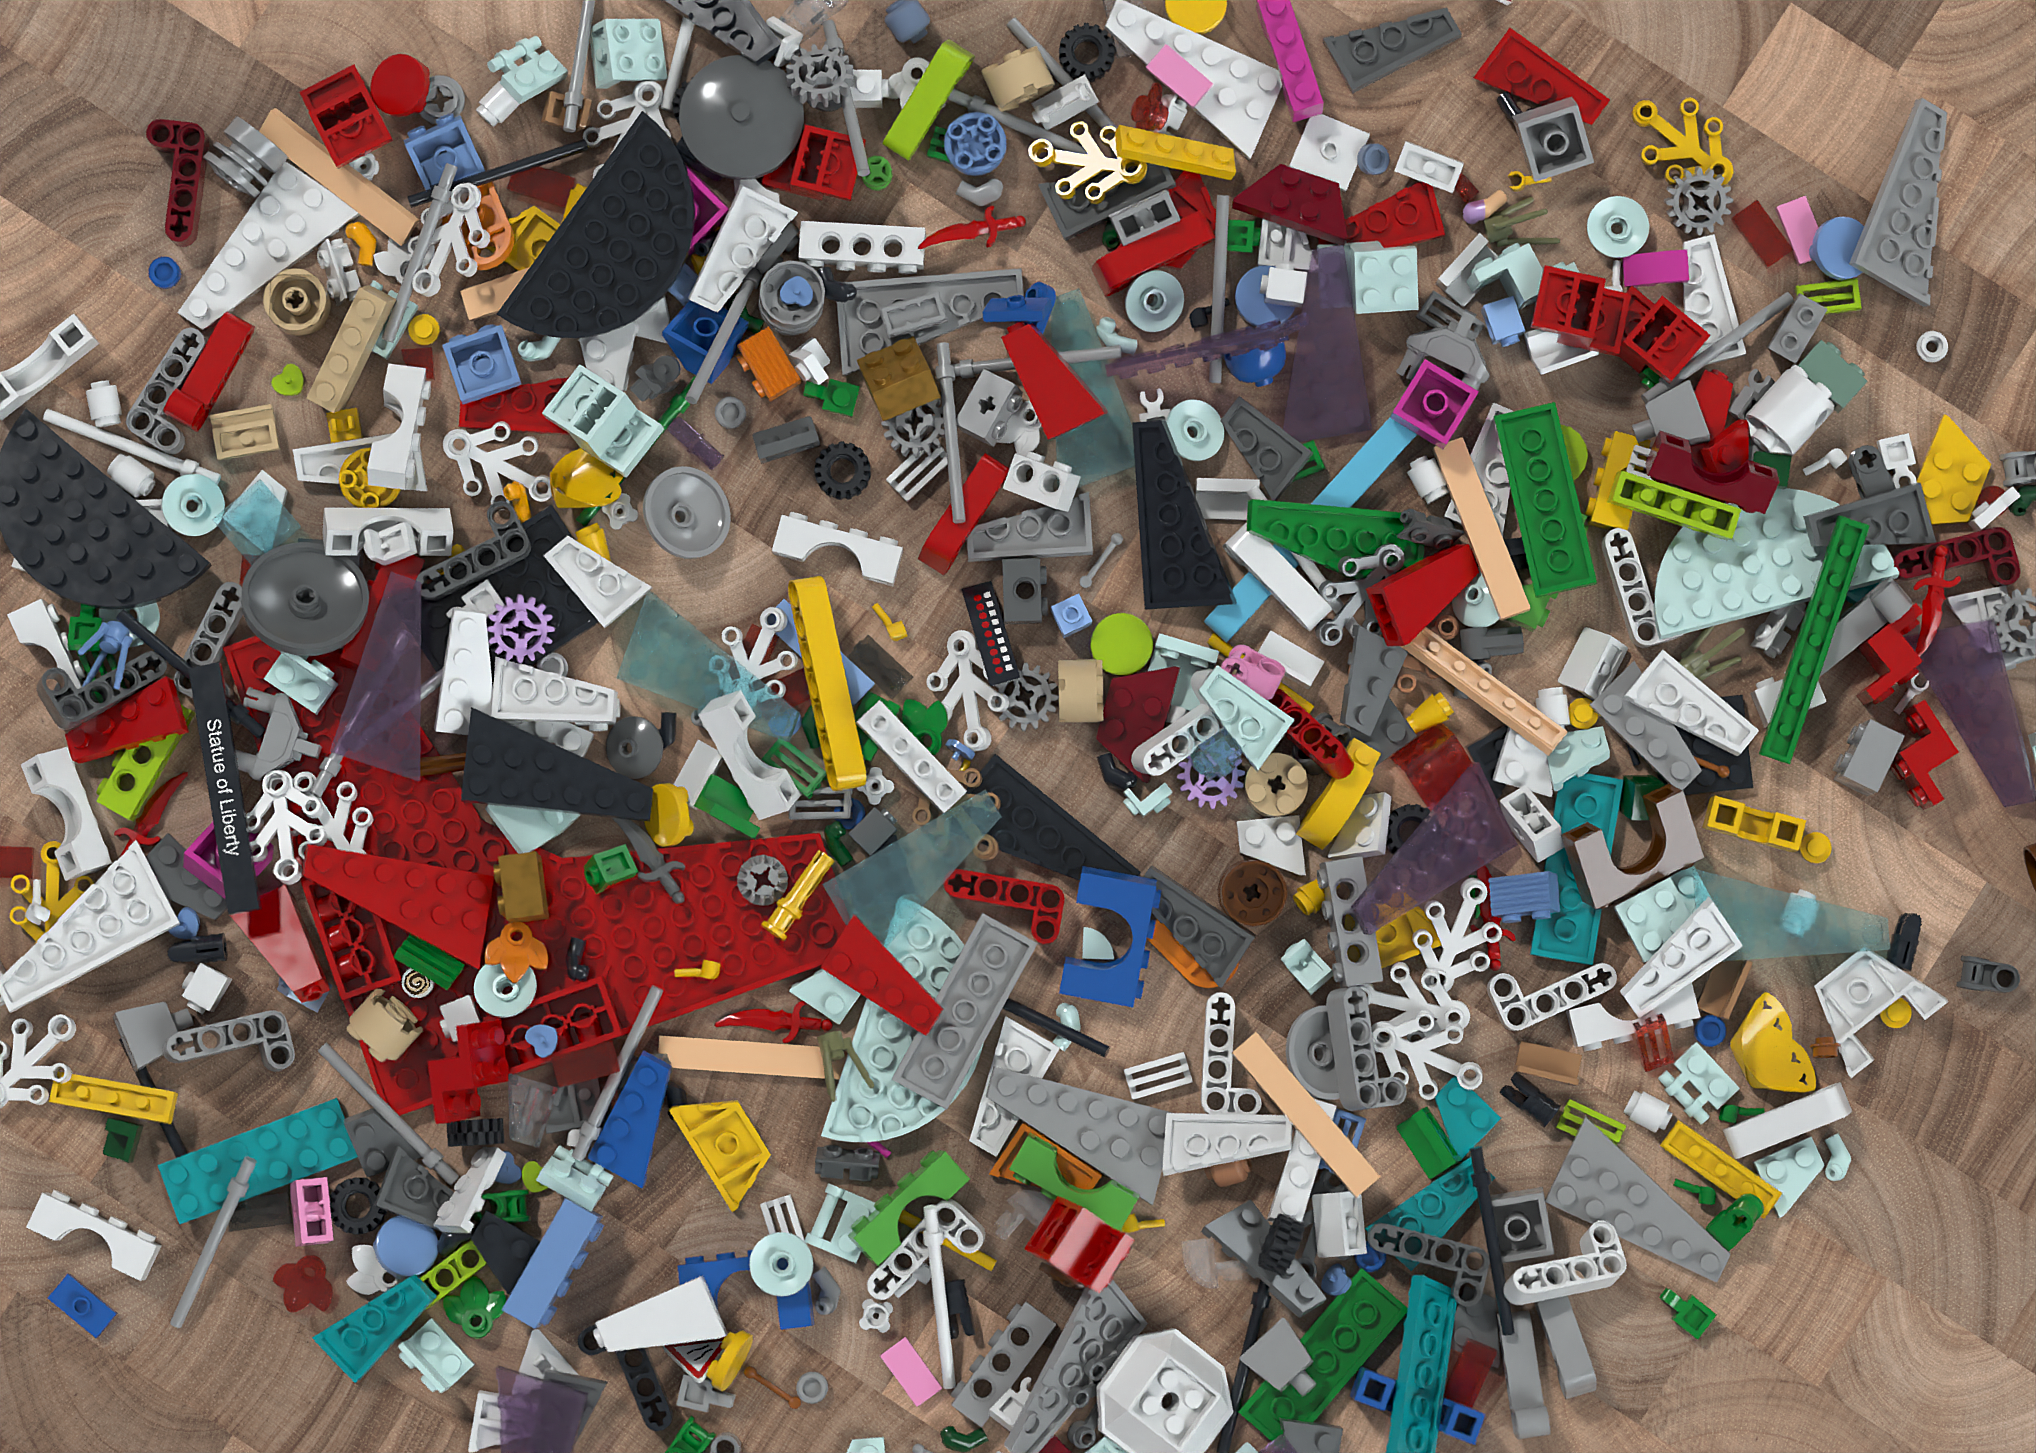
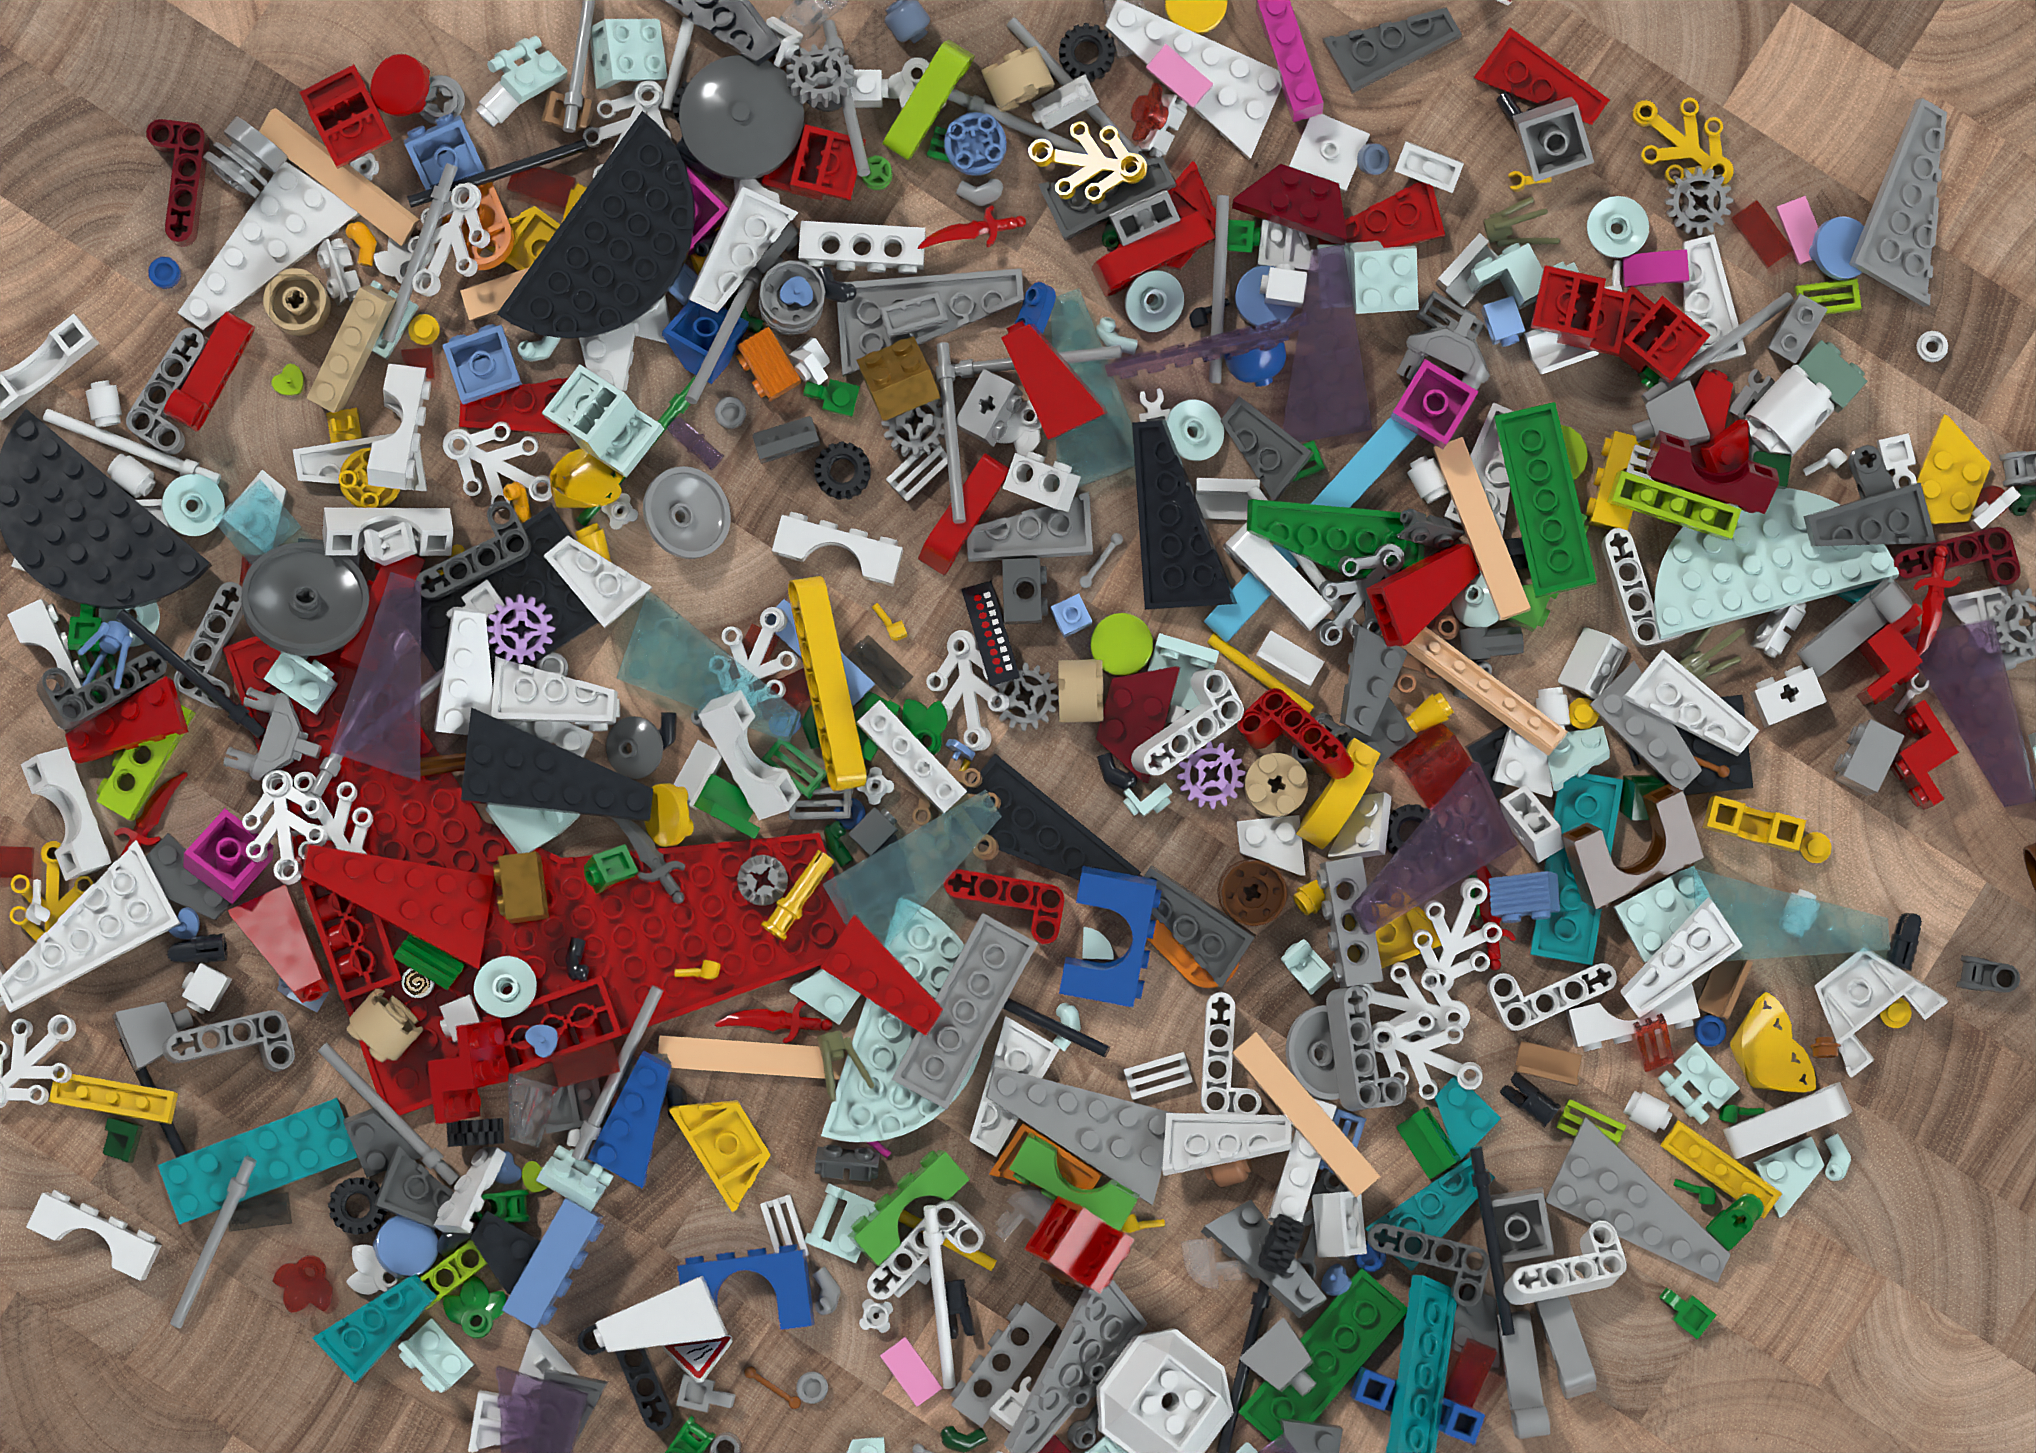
(82, 1305): blue plate -> none
(224, 788): black tile -> none
(245, 432): tan plate -> none
(311, 1211): bright pink brick -> none
(516, 955): orange plate -> none
(656, 378): dark grey hips -> none
(736, 1349): yellow tile -> none
(765, 1269): light aqua dish -> none
(1016, 309): blue plate -> none
(1175, 152): yellow plate -> none
(1216, 755): clear light blue brick -> none
(1245, 715): light aqua wing -> none
(1255, 670): bright pink piece -> none
(1466, 189): clear red tile -> none
(1484, 208): arm -> none
(1814, 639): green tile -> none

